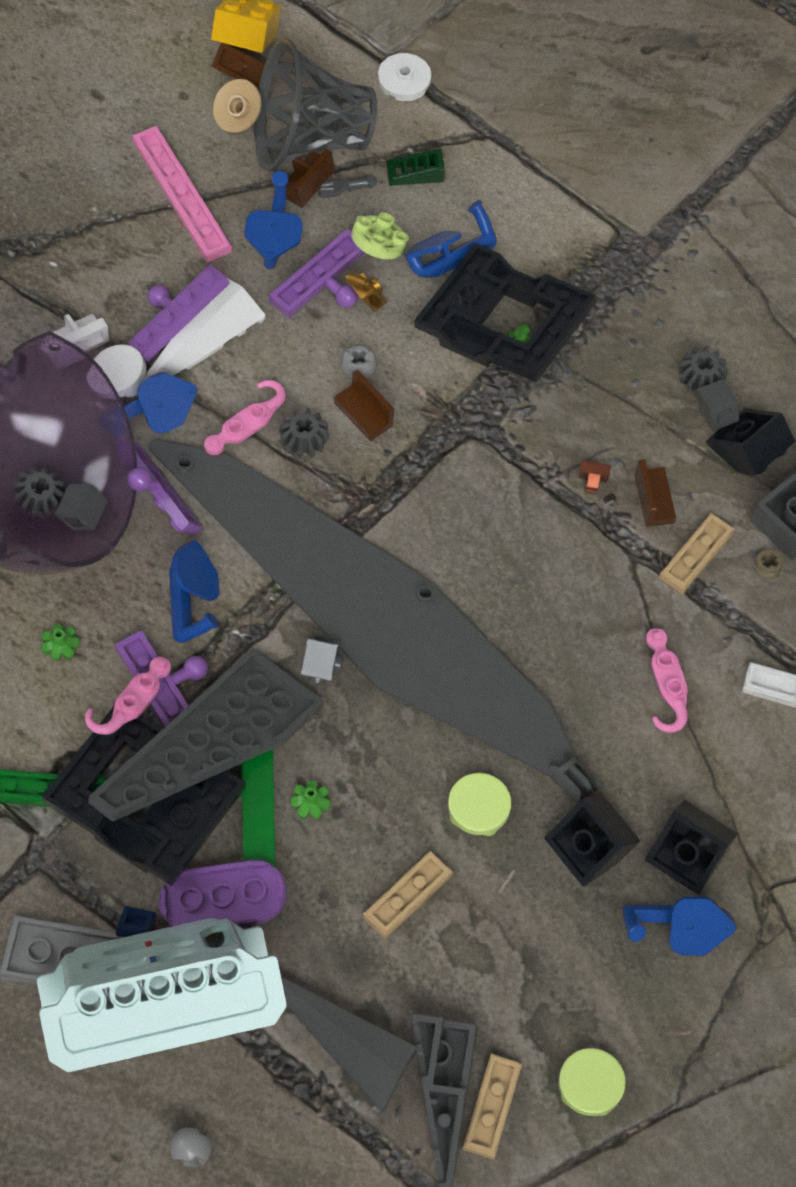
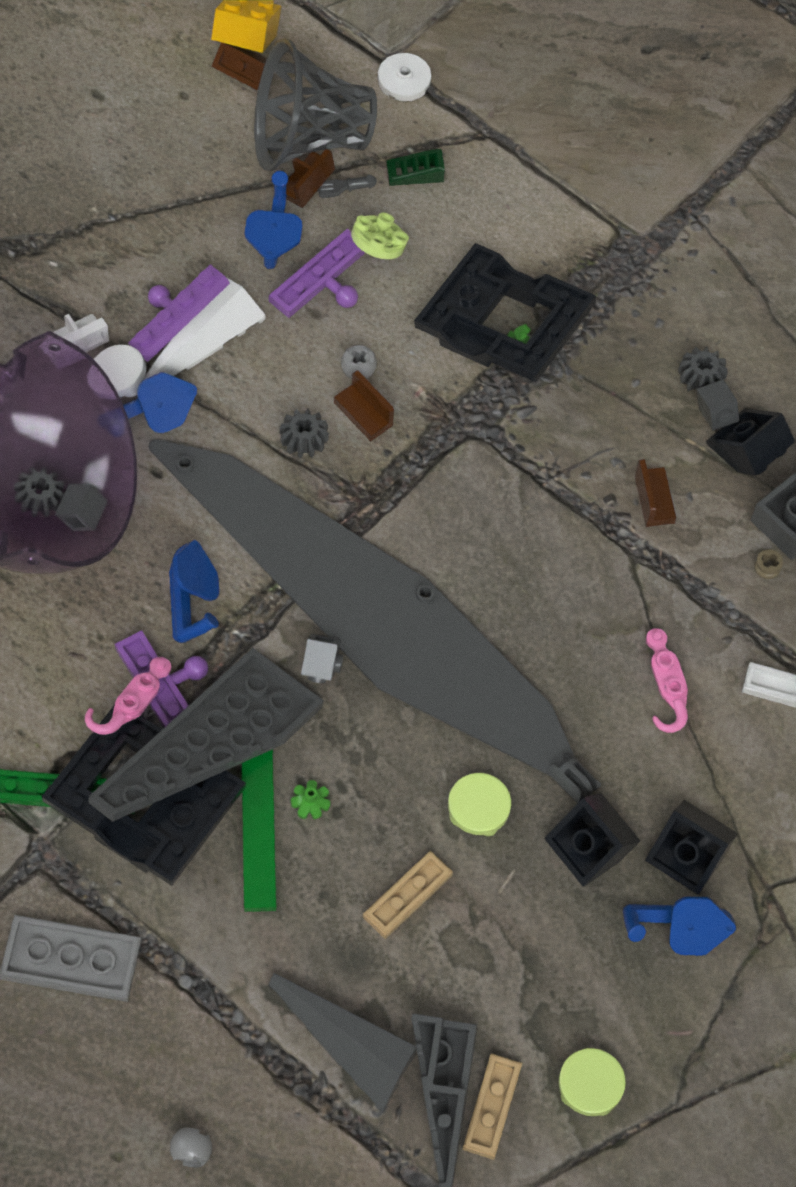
(60, 642): bright green plant -> none
(135, 921): dark blue tile -> none
(149, 477): medium lavender plate -> none
(158, 993): light aqua piece -> none
(182, 194): bright pink tile -> none
(230, 100): tan dish -> none
(239, 891): medium lavender tile -> none
(246, 421): bright pink piece -> none
(367, 289): pearl gold piece -> none
(440, 243): blue piece -> none
(593, 473): copper tile -> none
(696, 553): tan tile -> none

